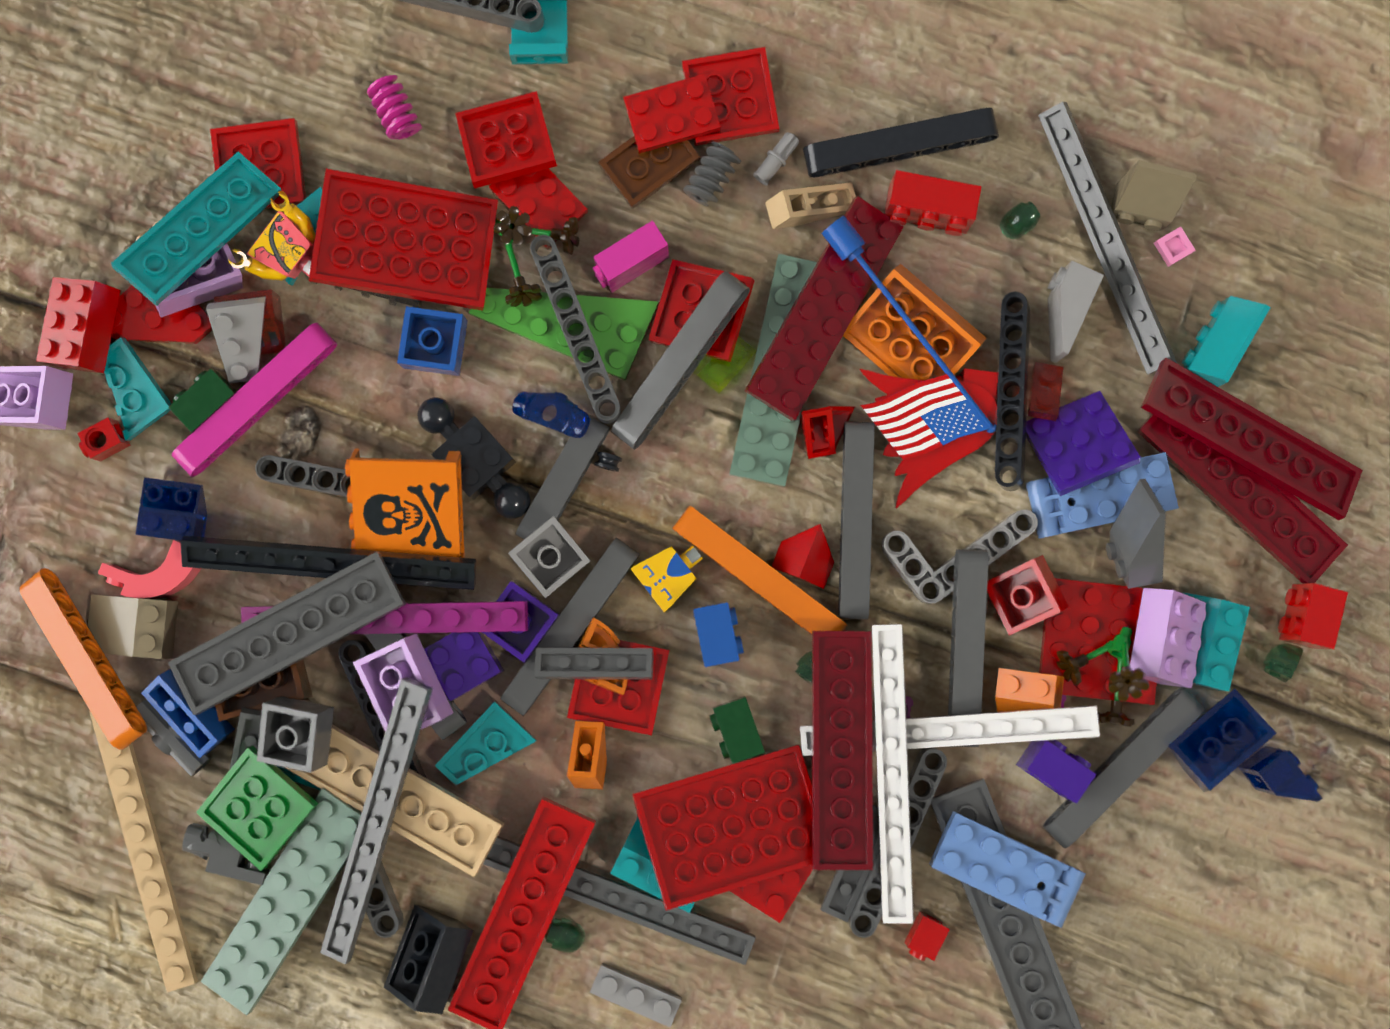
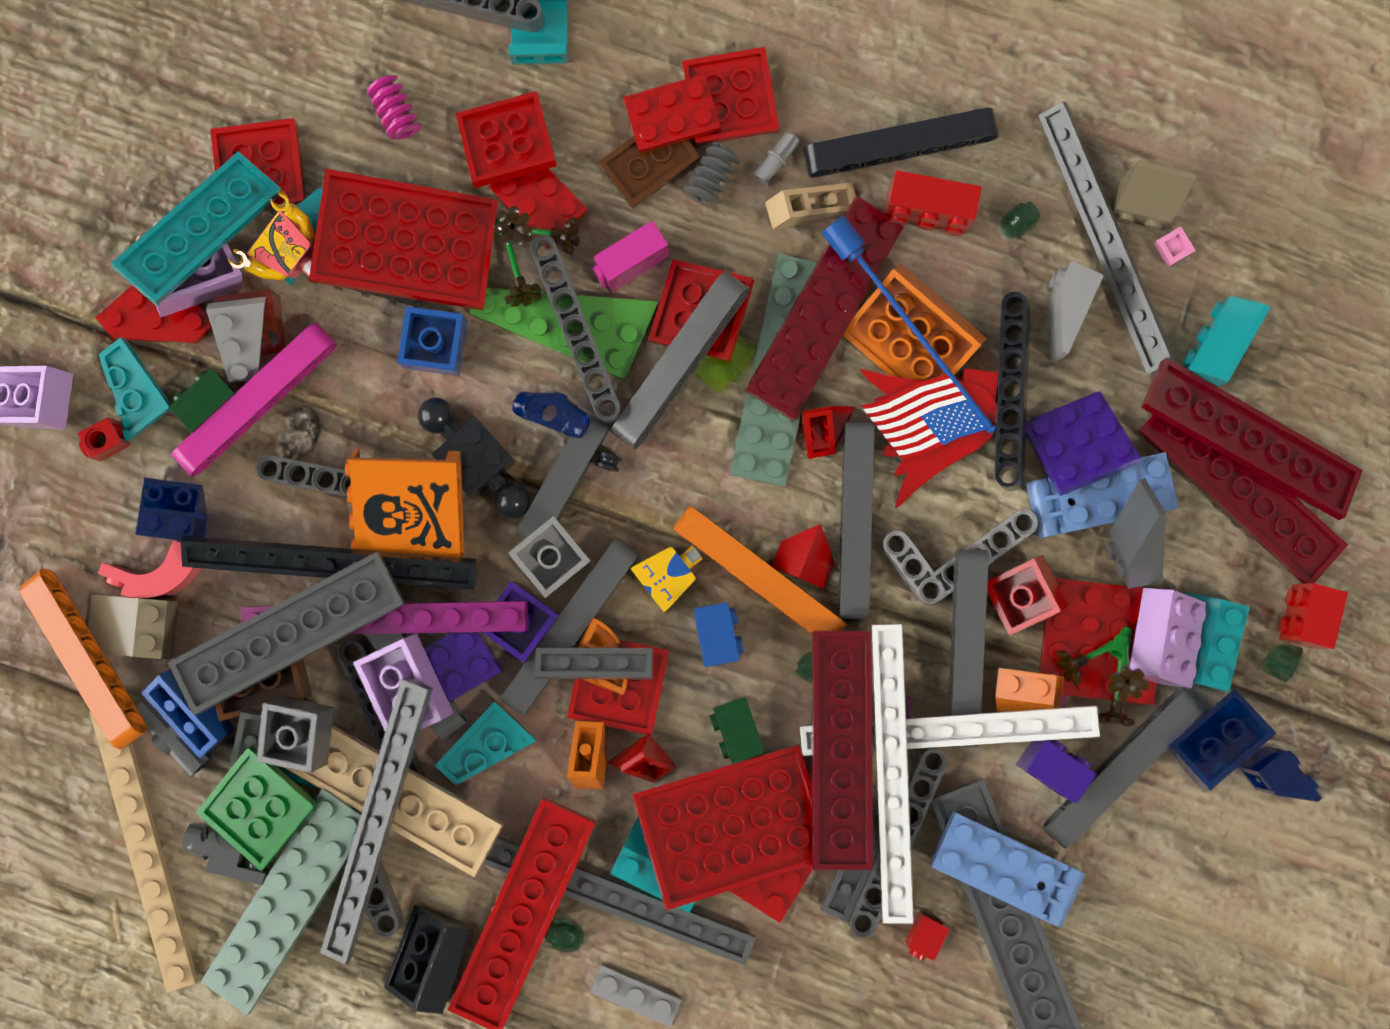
(78, 325): red brick -> none
(644, 760): none -> red slope
(1045, 391): clear red plate -> none

